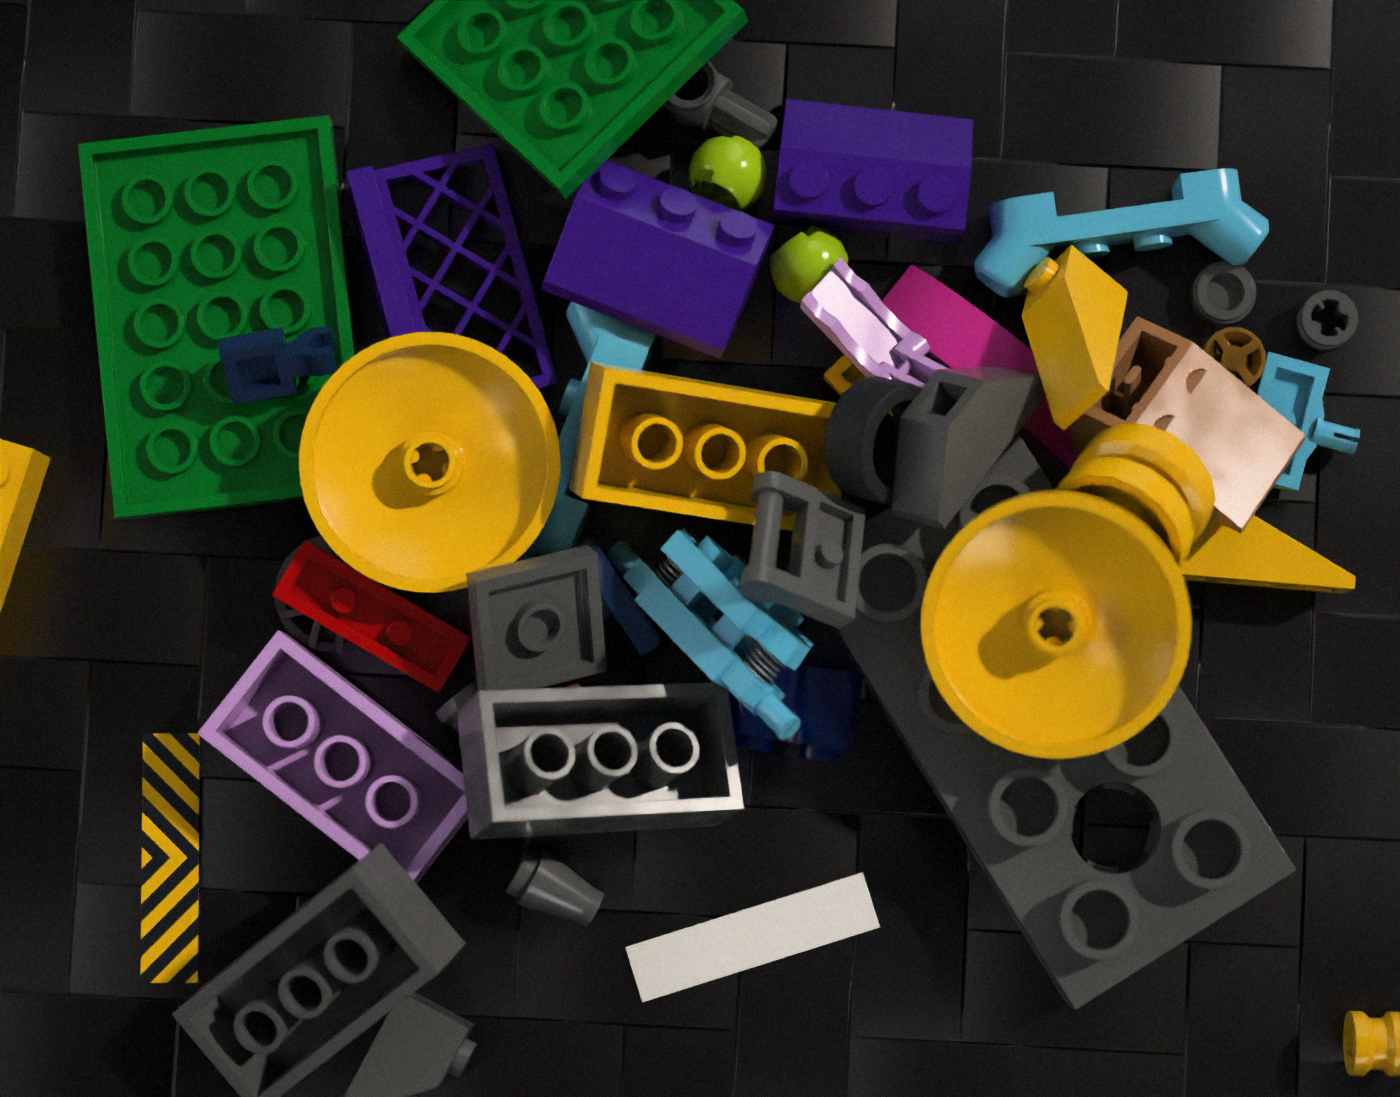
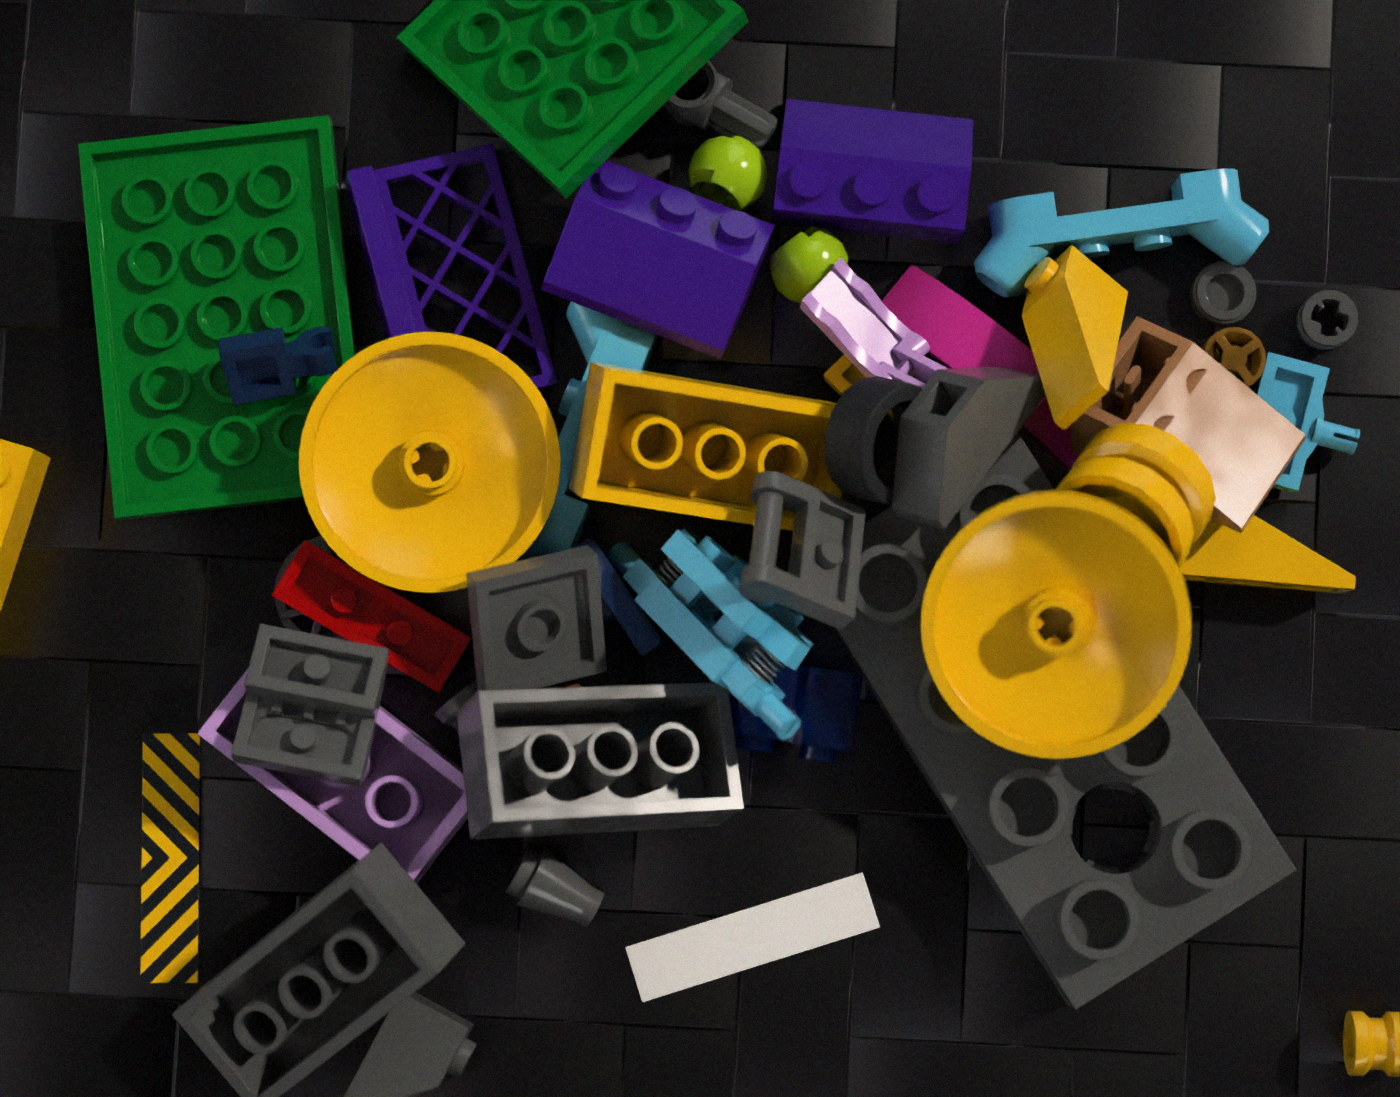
(310, 705): none -> dark grey slope

